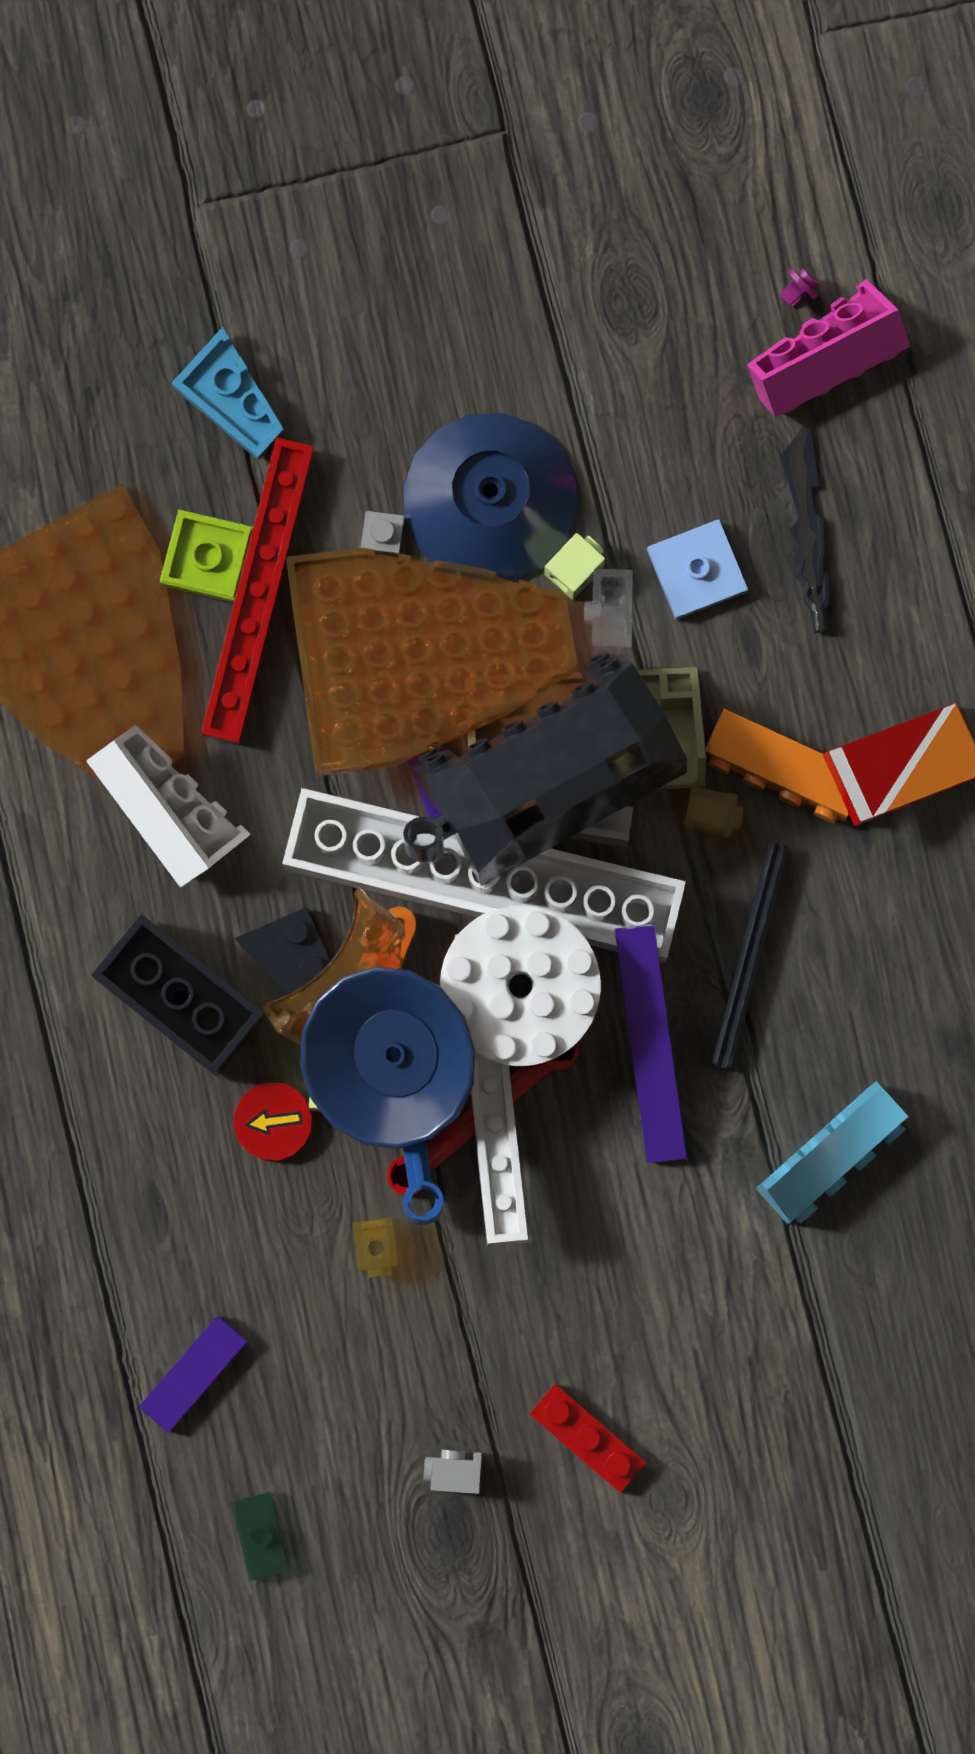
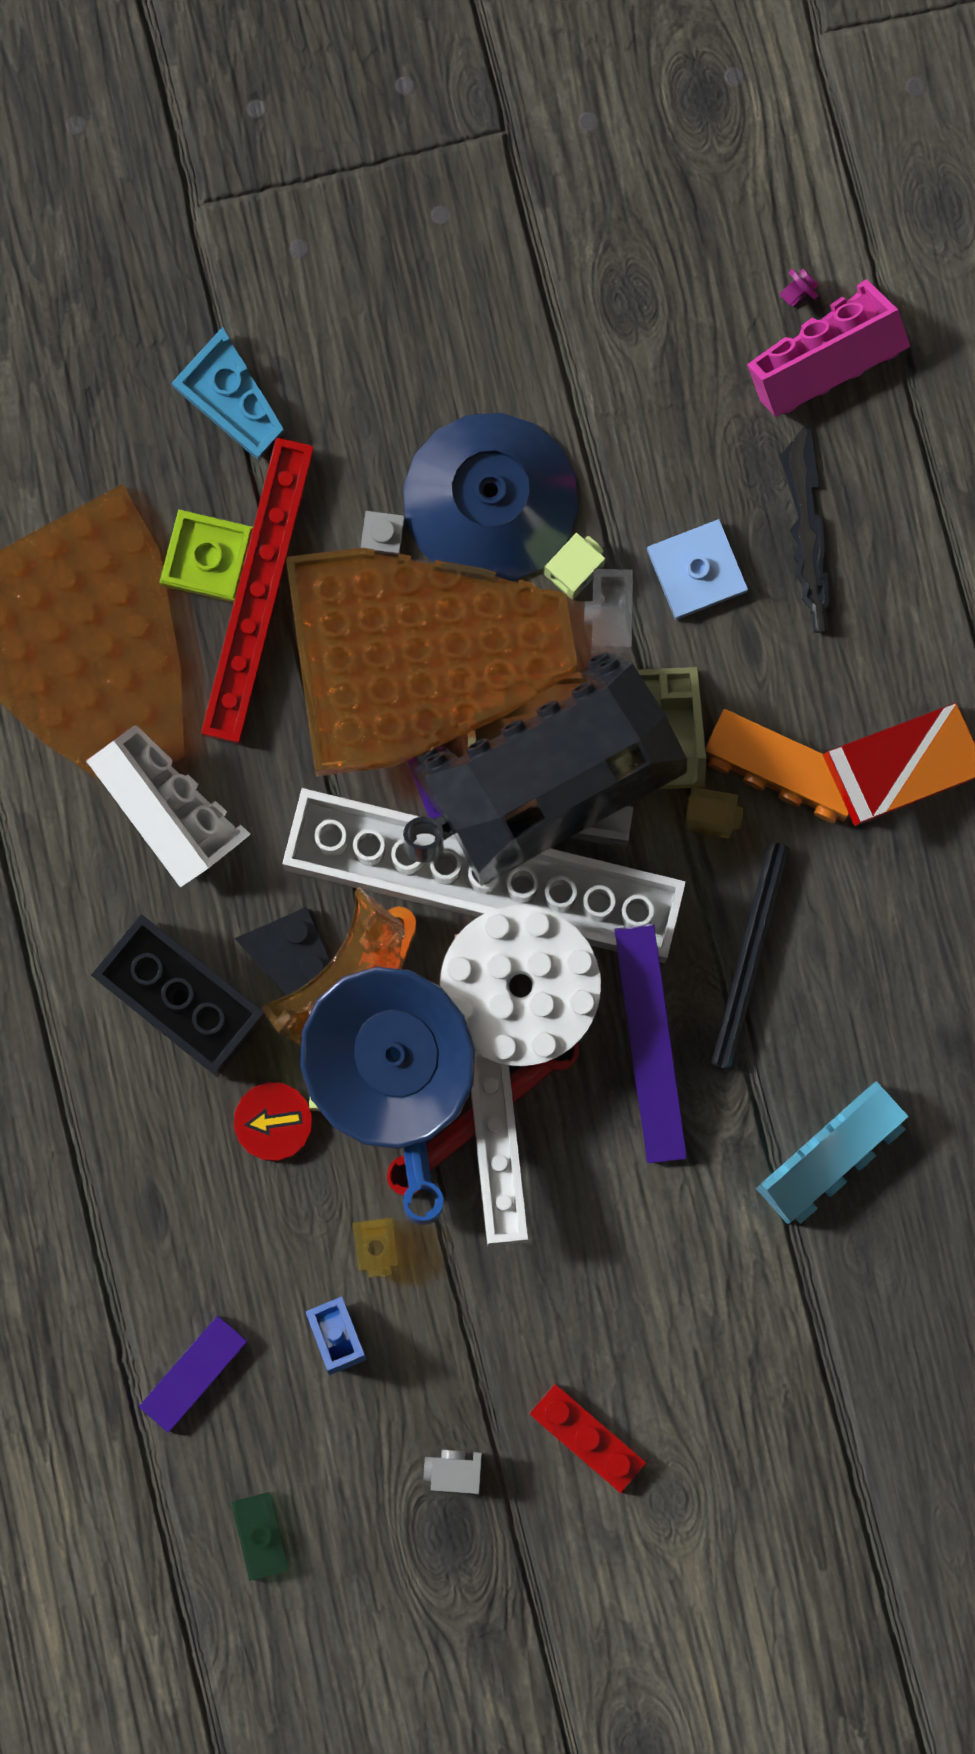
(336, 1335): none -> slope

